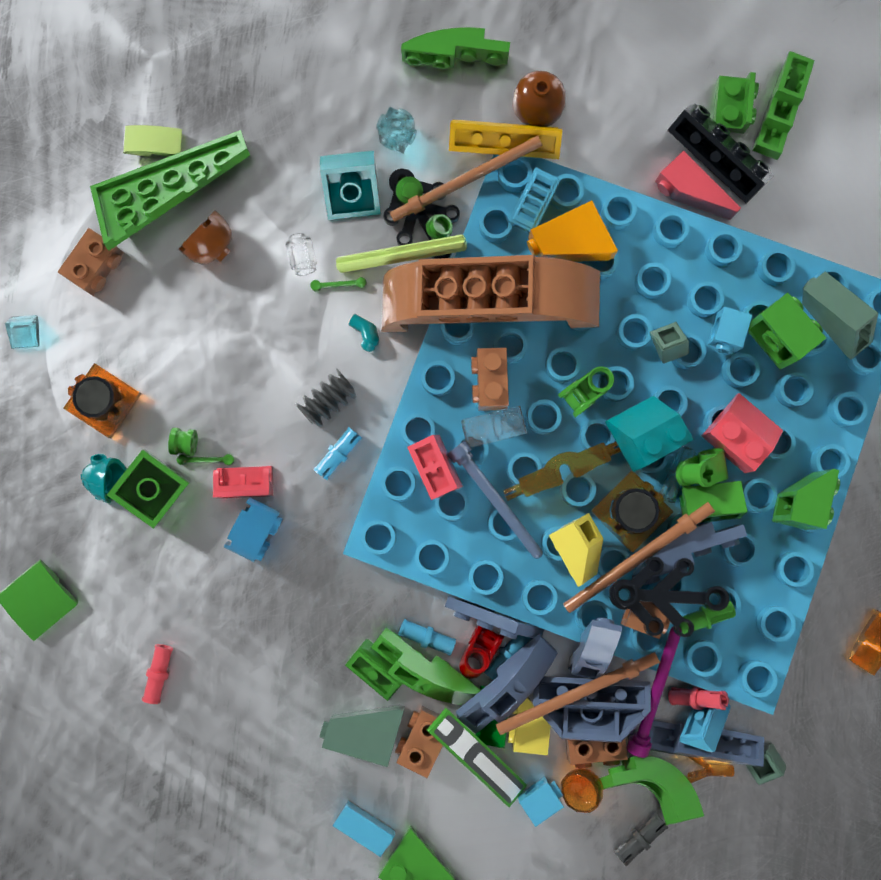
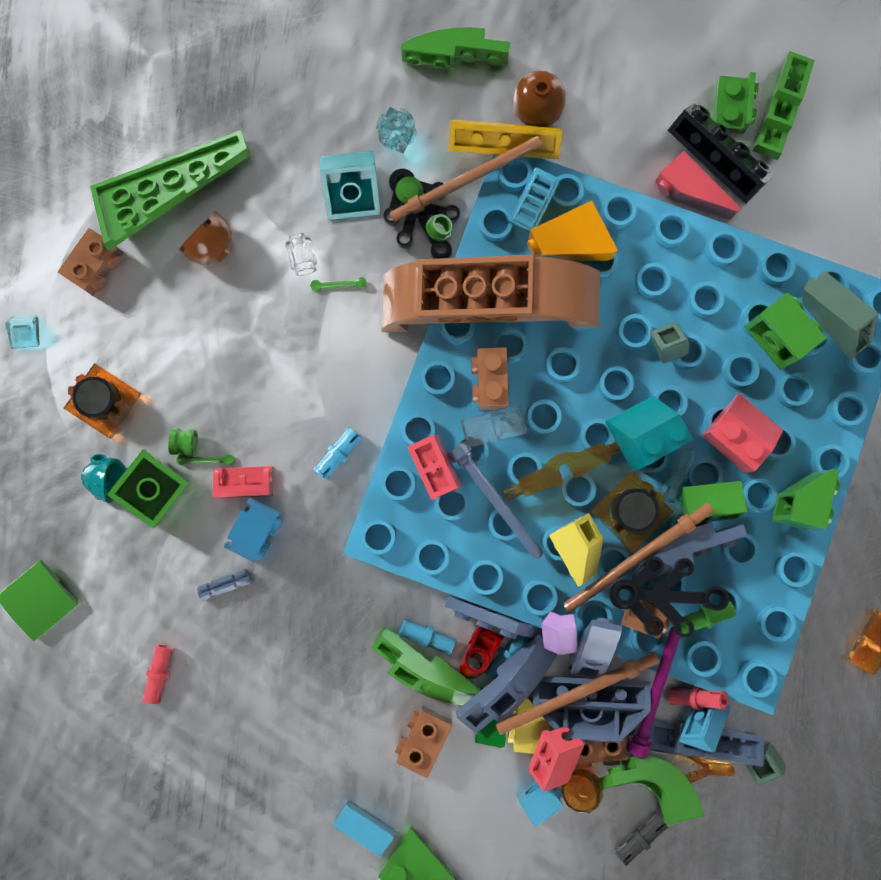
(149, 140): yellowish green slope -> none
(224, 584): none -> sand blue axle
(327, 399): dark grey piece -> none
(364, 733): sand green slope -> none
(368, 332): teal arm -> none
(373, 670): bright green slope -> none
(401, 253): yellowish green axle -> none
(477, 757): slope -> none
(554, 758): none -> coral hinge
(559, 633): none -> lavender piece
(586, 391): bright green piece -> none
(704, 468): bright green piece -> none
(729, 330): medium azure brick -> none

